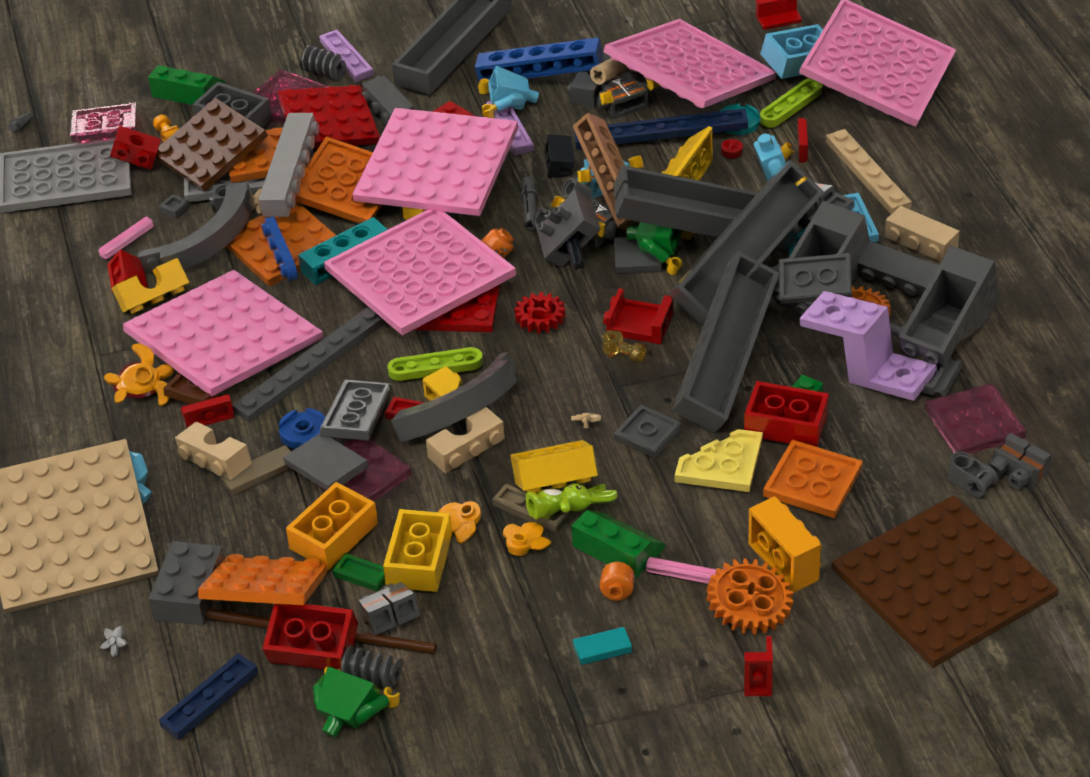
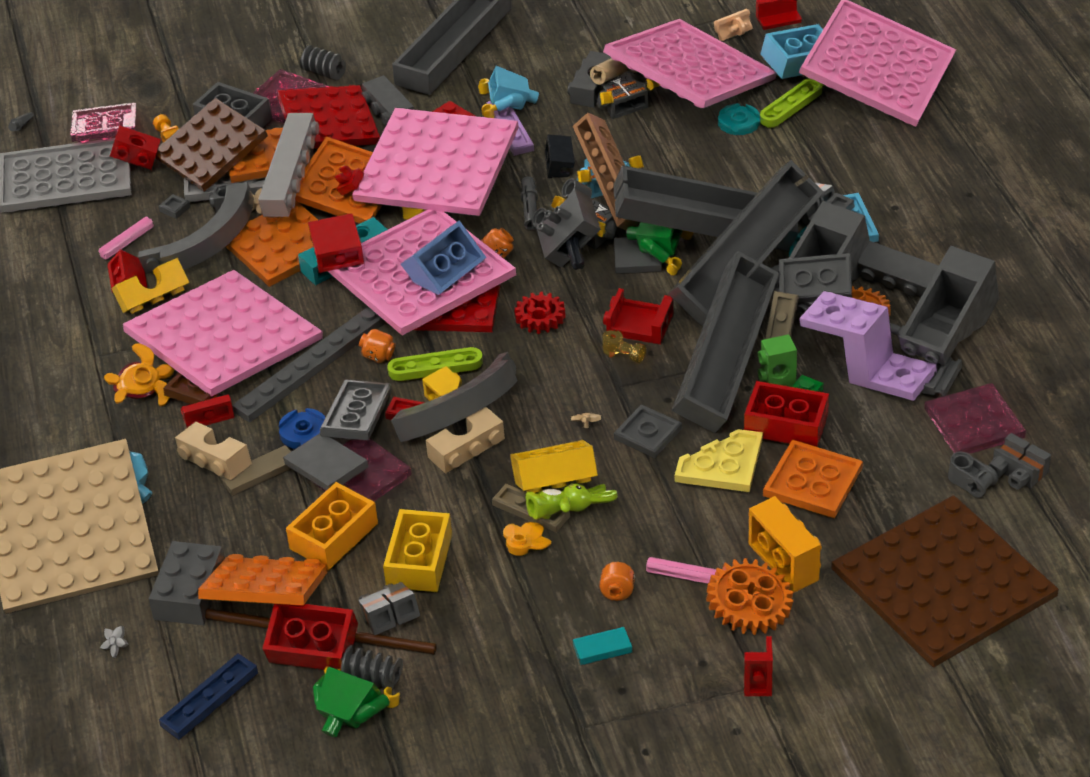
(180, 84): green slope -> none
(281, 252): blue plate -> none
(336, 242): none -> red panel
(348, 179): none -> red tile
(355, 64): lavender tile -> none
(360, 572): green tile -> none
(377, 346): none -> orange head
(444, 259): none -> medium blue slope
(463, 524): light orange plate -> none
(543, 59): blue brick -> none
(614, 541): green slope -> none
(676, 126): dark blue plate -> none
(693, 157): yellow slope -> none
(731, 148): red tile -> none
(733, 25): none -> light nougat hips
(772, 156): medium azure torso -> none
(778, 361): none -> bright green brick
(782, 314): none -> dark tan tile
(802, 140): red tile -> none
(867, 171): tan plate -> none
(920, 233): tan brick -> none

